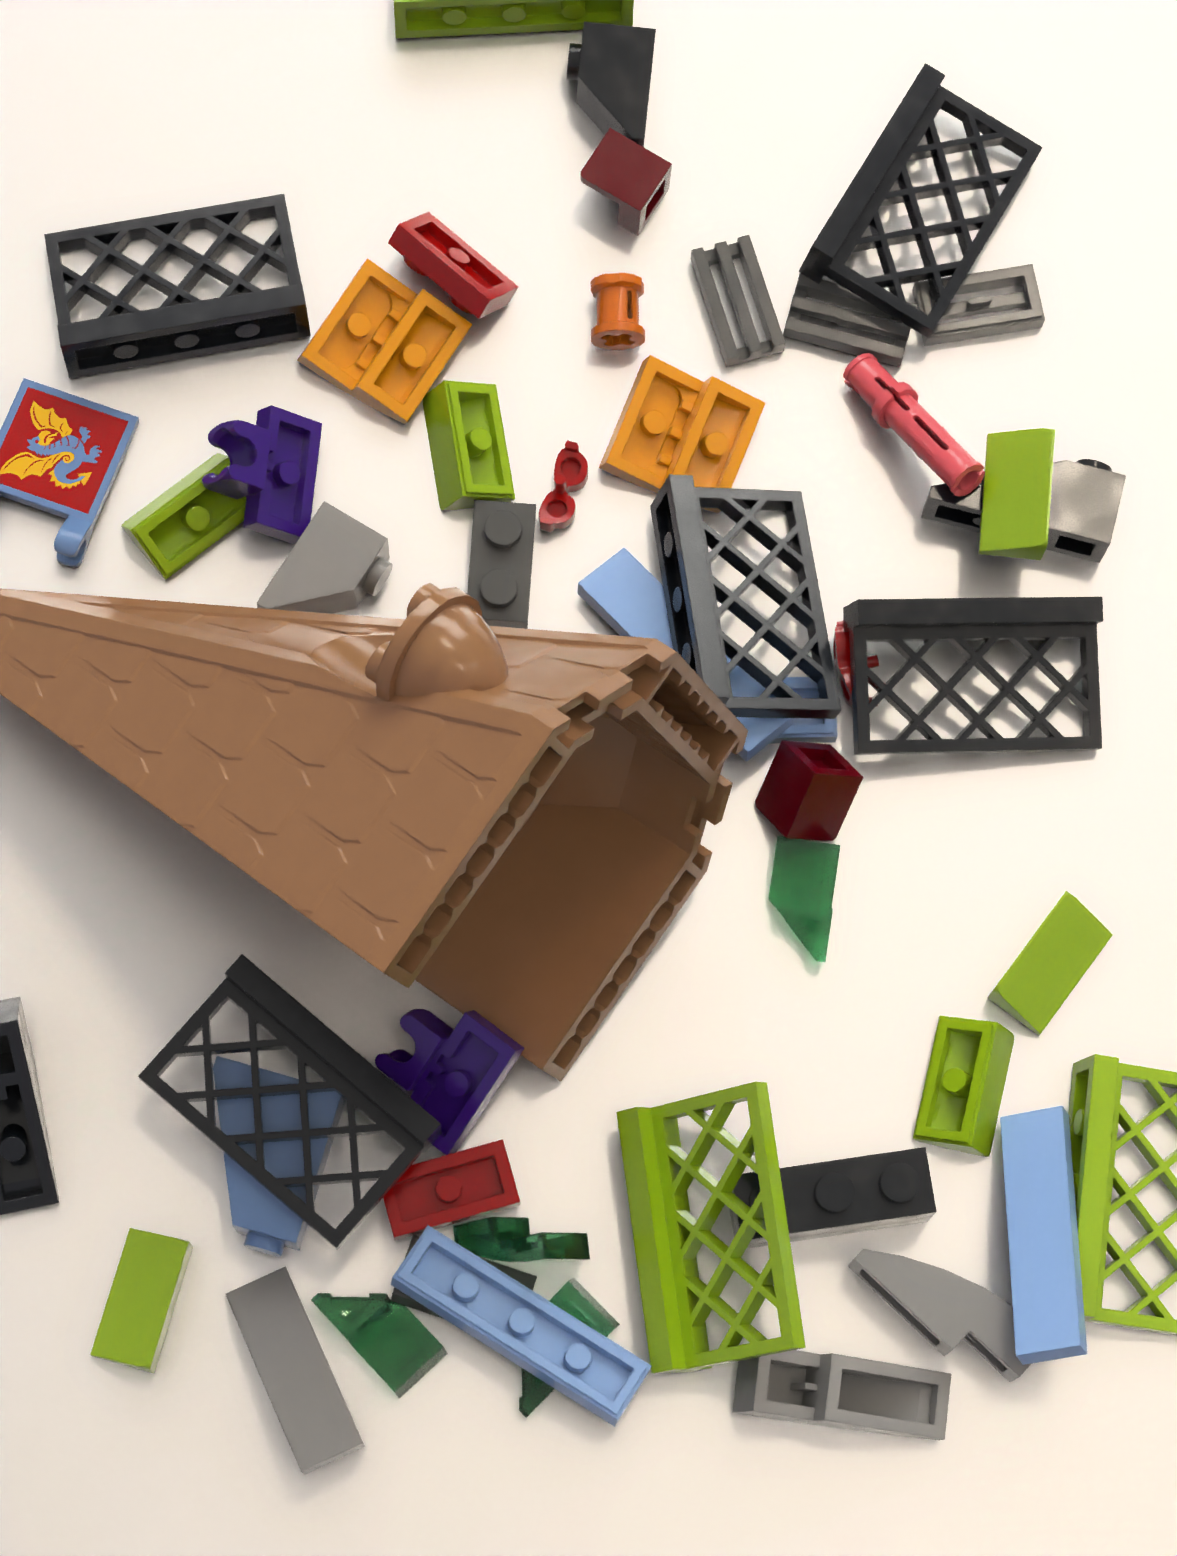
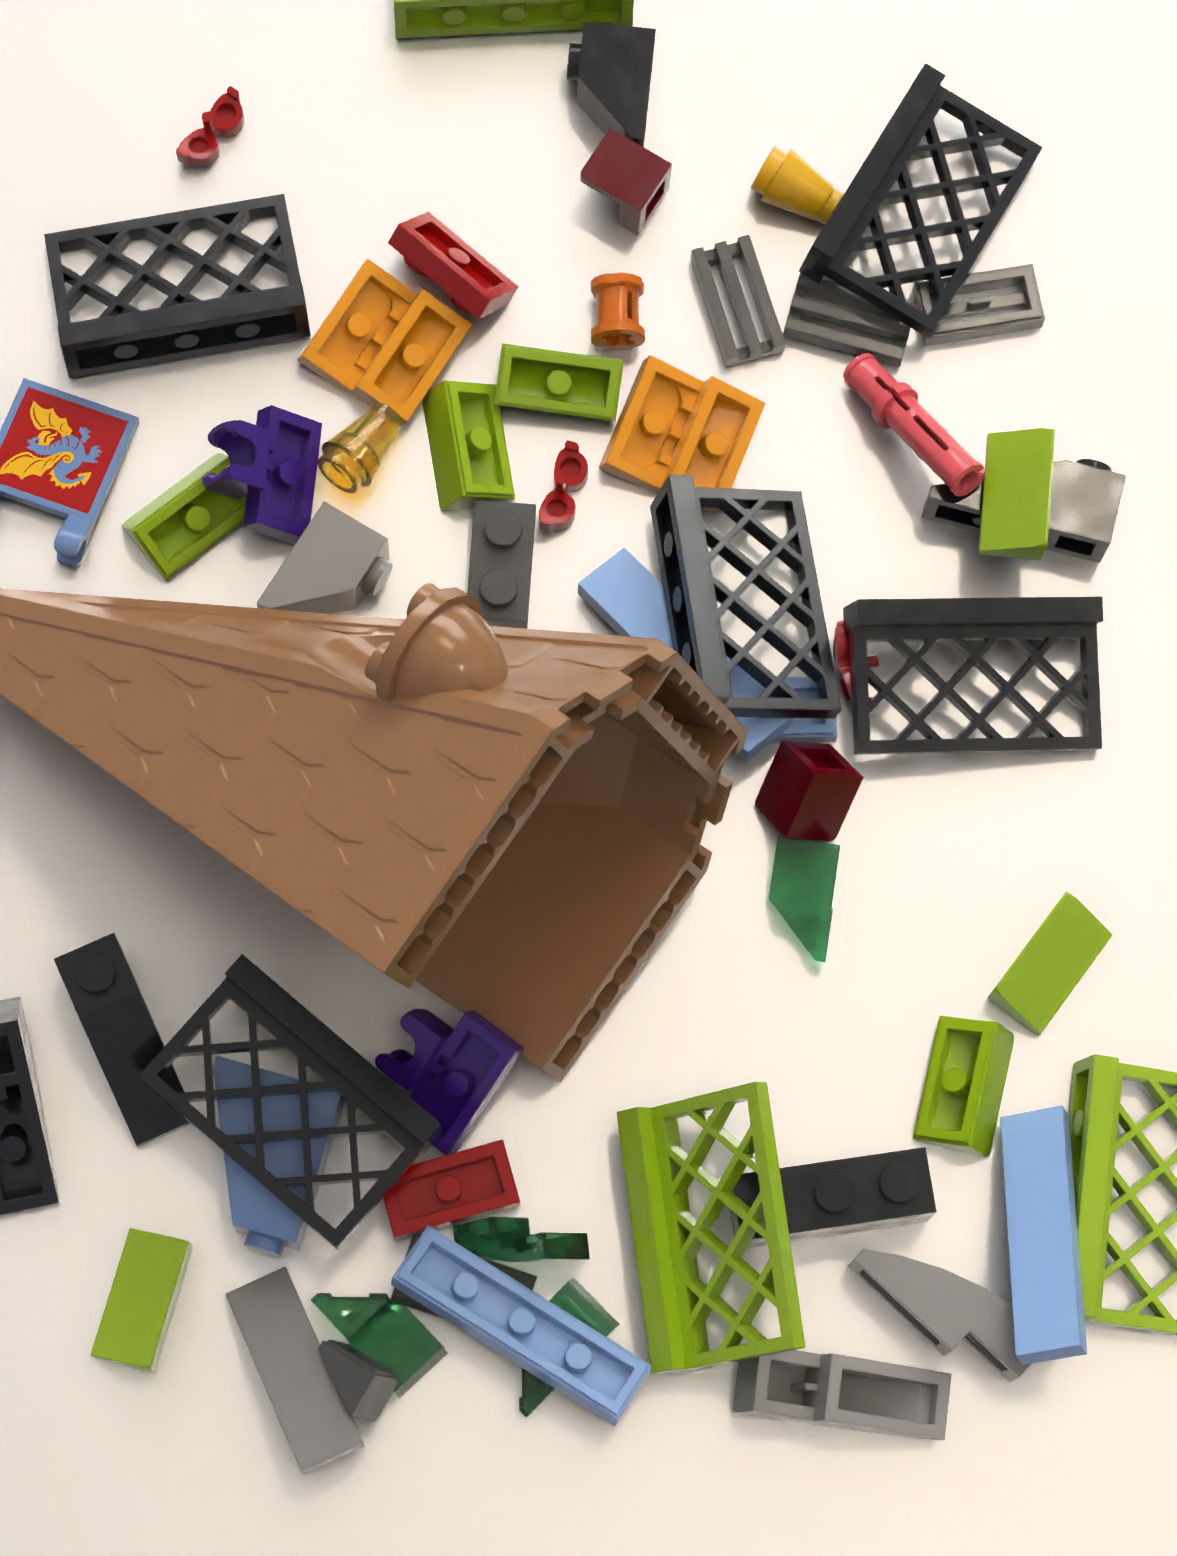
(120, 1034): none -> black slope
(223, 120): none -> red piece
(359, 449): none -> clear yellow cone
(359, 1379): none -> dark grey slope
(558, 382): none -> lime slope
(795, 186): none -> yellow cone

